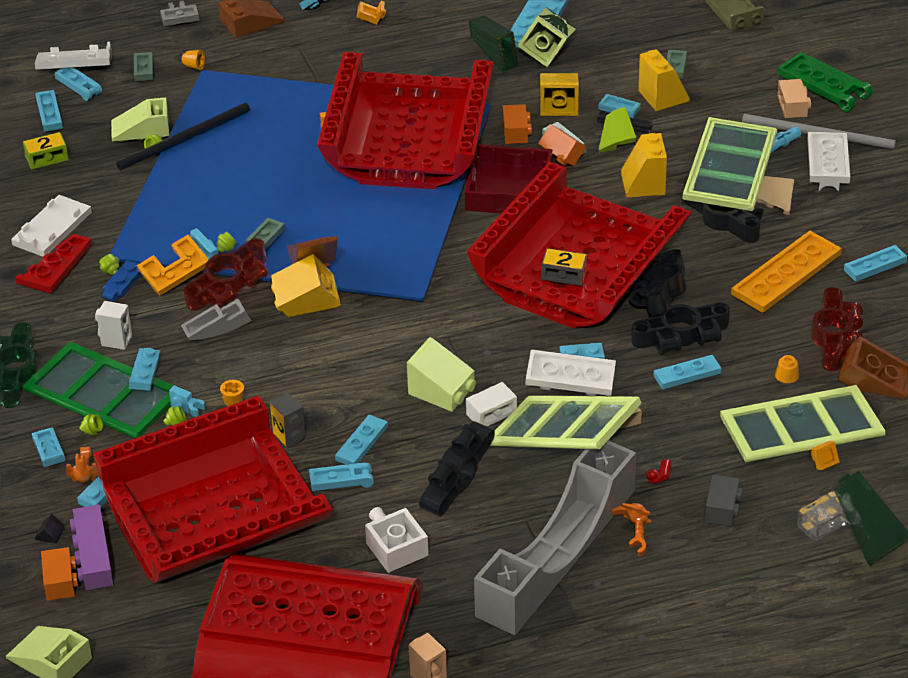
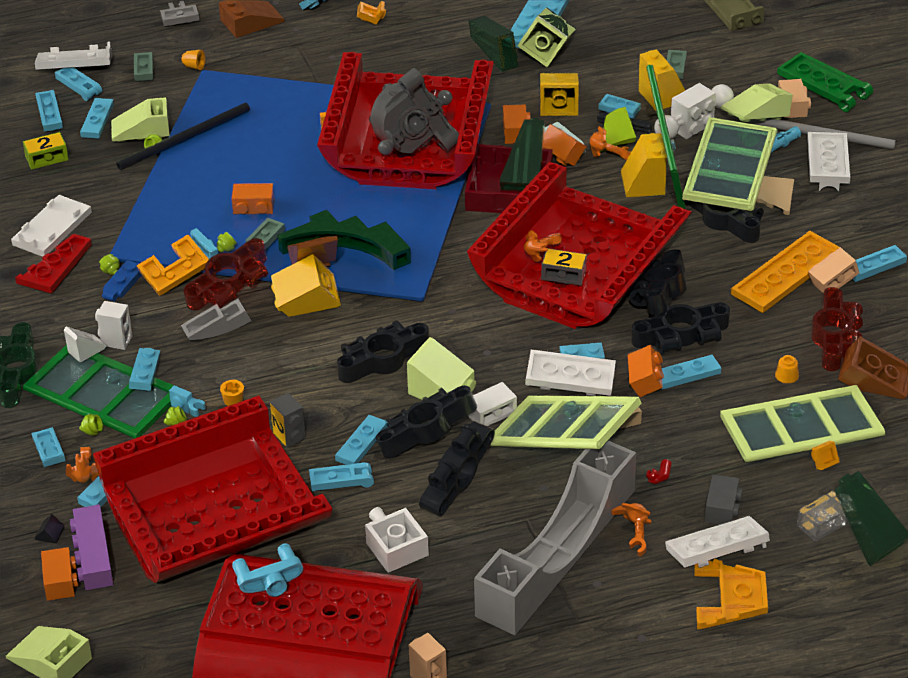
(82, 344): none -> white slope
(97, 118): none -> medium azure plate
(253, 198): none -> orange brick
(271, 577): none -> medium azure connector
(351, 233): none -> dark green arch
(359, 356): none -> black piece
(407, 428): none -> black piece
(410, 116): none -> dark grey piece
(525, 156): none -> clear green slope
(534, 246): none -> orange piece
(598, 143): none -> orange piece
(645, 370): none -> orange brick
(668, 144): none -> green door
(693, 108): none -> white brick
(717, 541): none -> white piece
(741, 594): none -> light orange wing
(759, 103): none -> yellowish green slope
(834, 270): none -> light nougat brick

